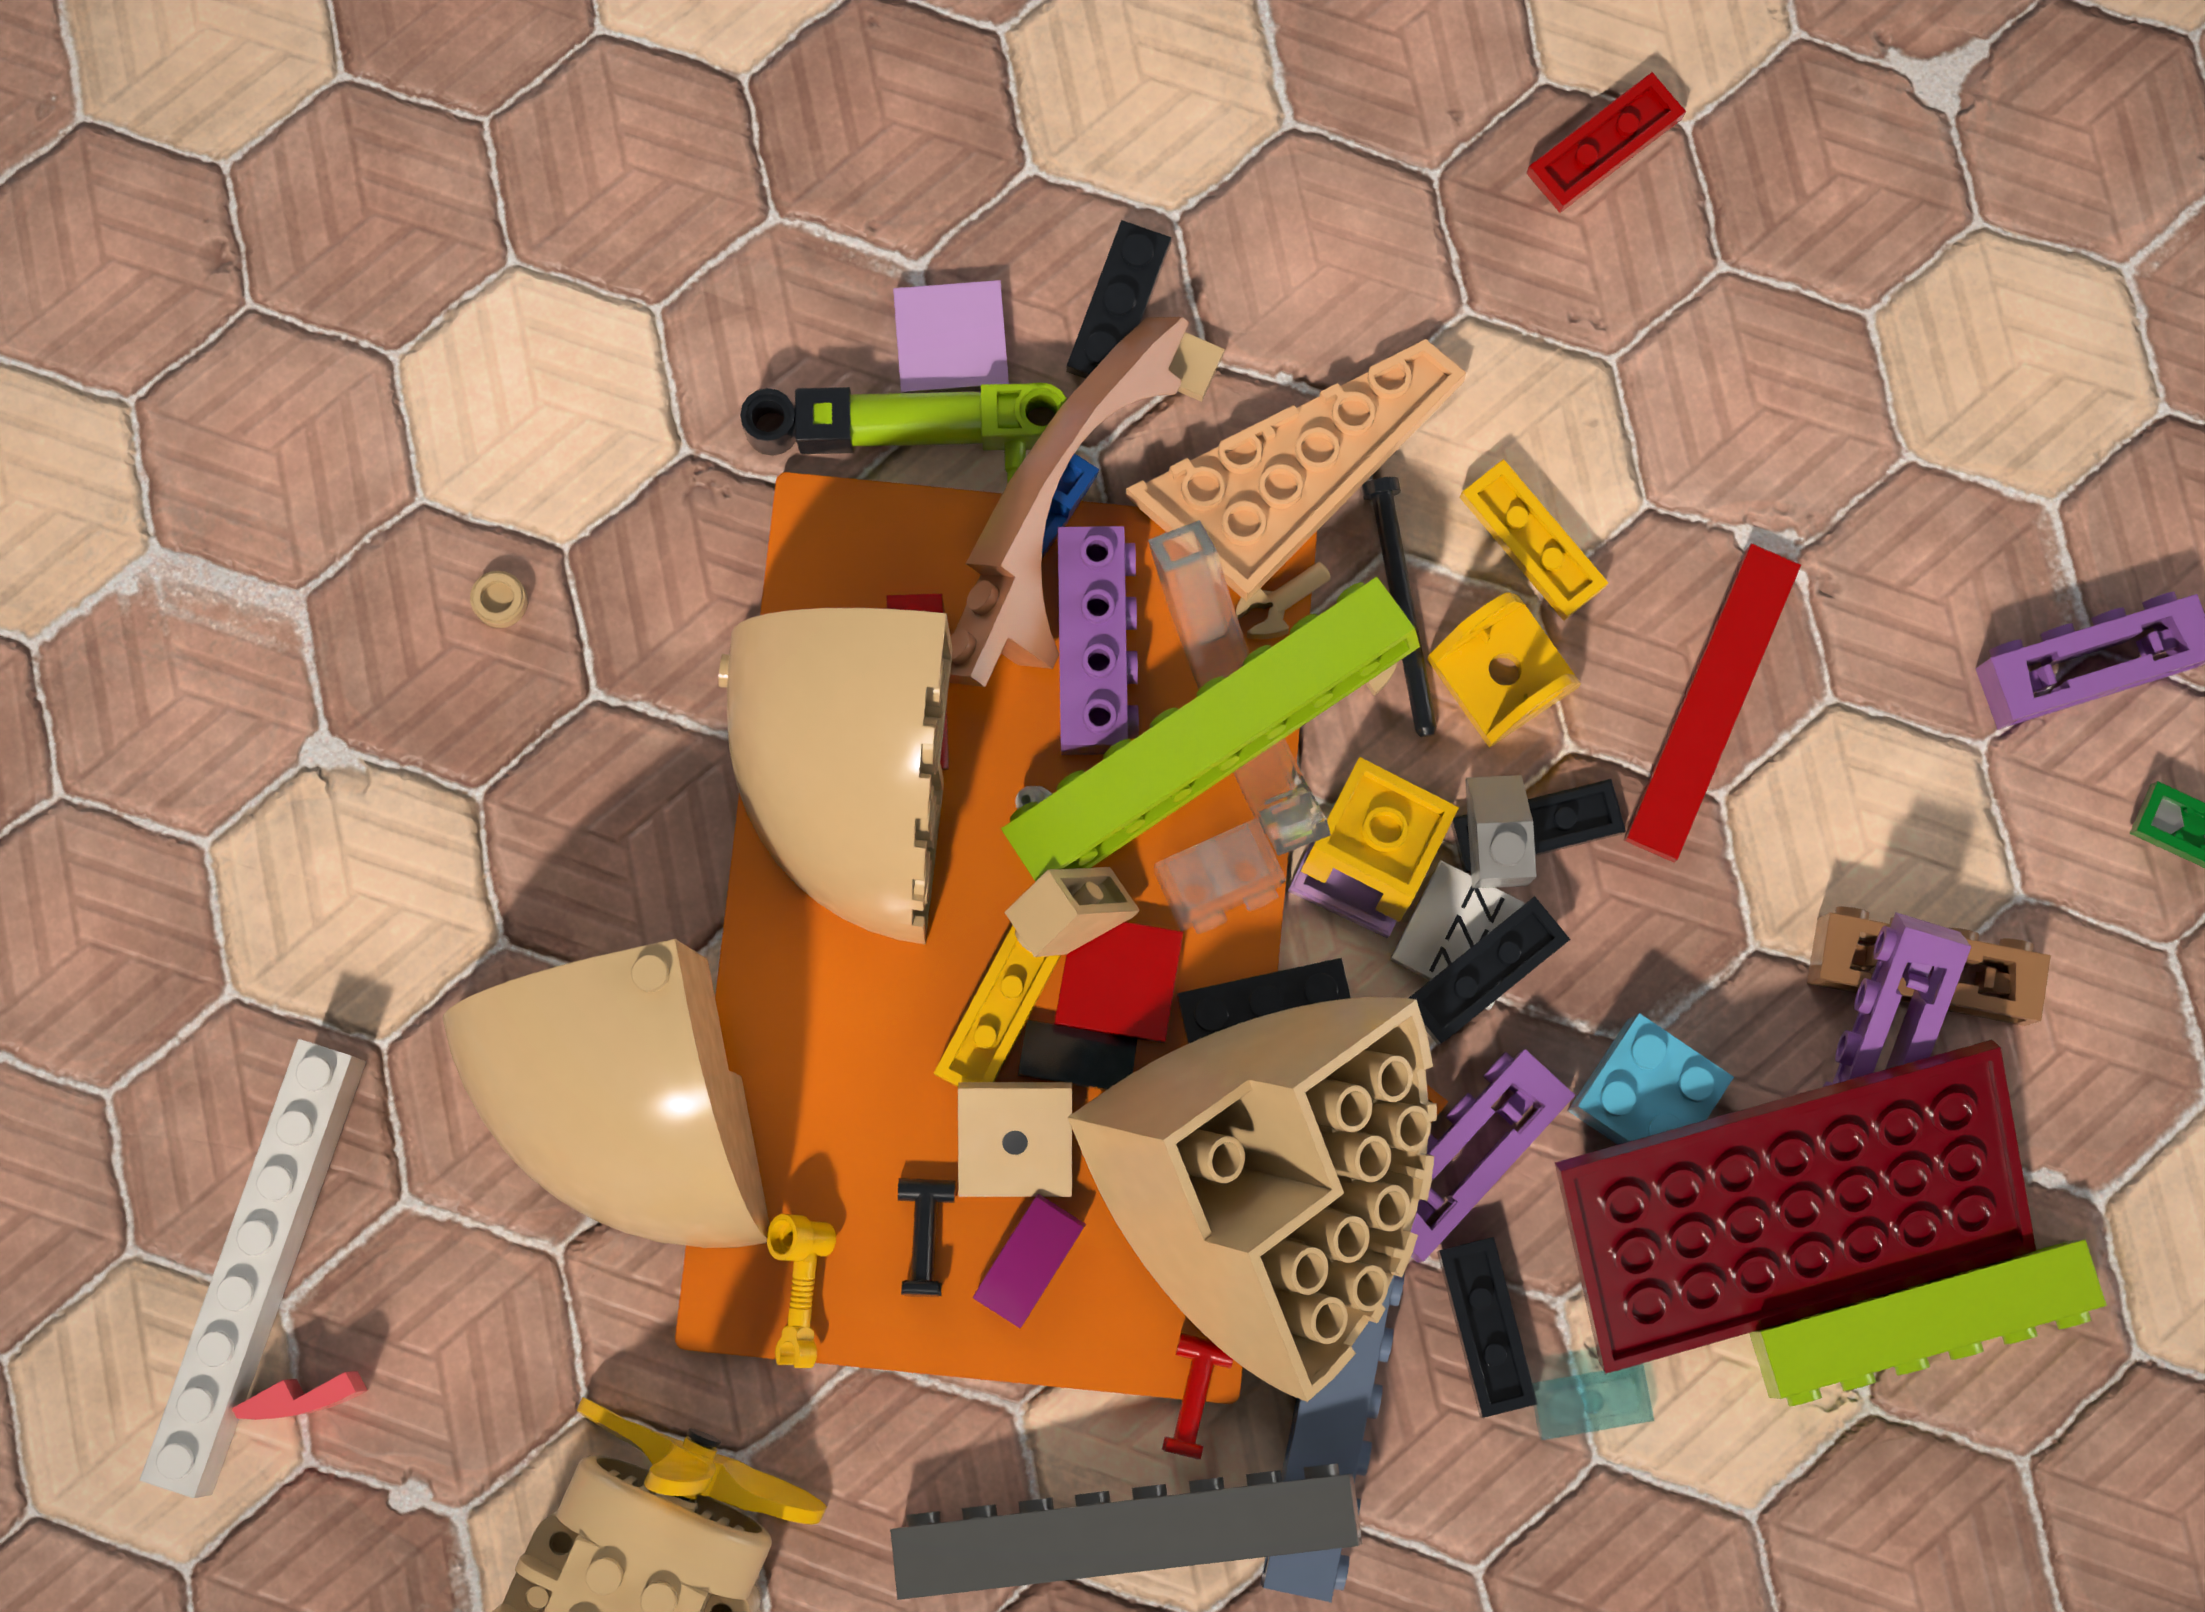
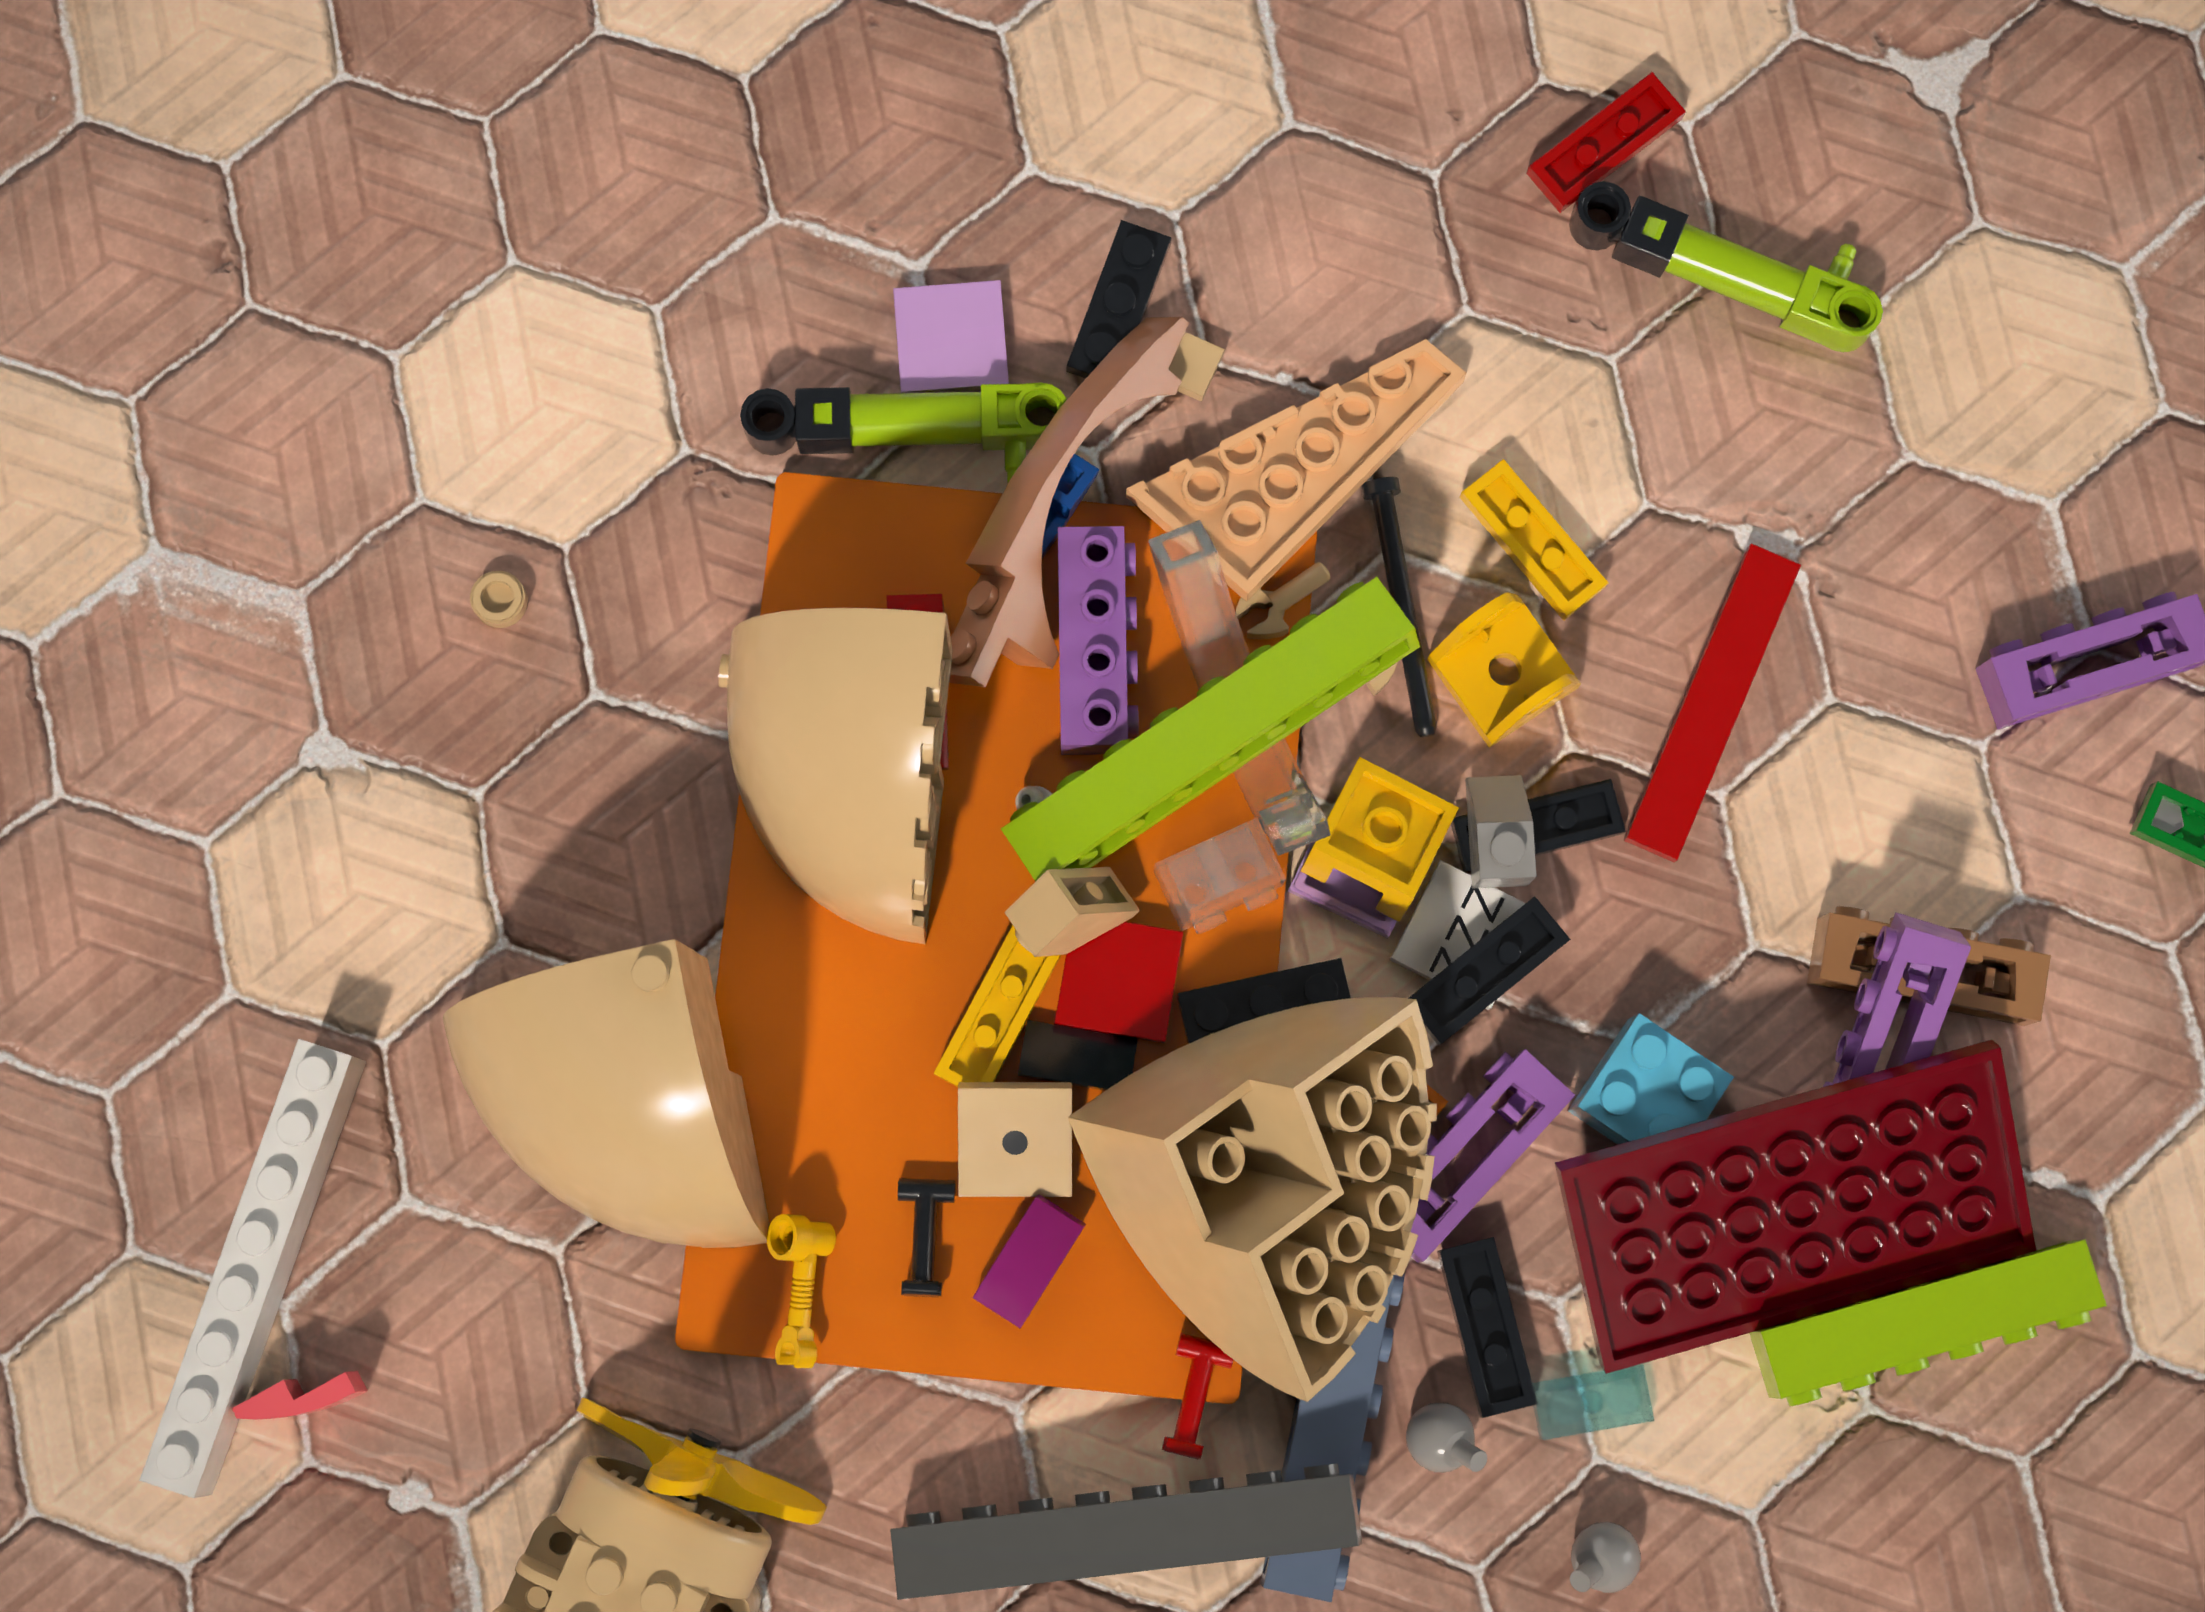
(1443, 1439): none -> light grey piece
(1604, 1558): none -> light grey piece
(1660, 240): none -> lime piece

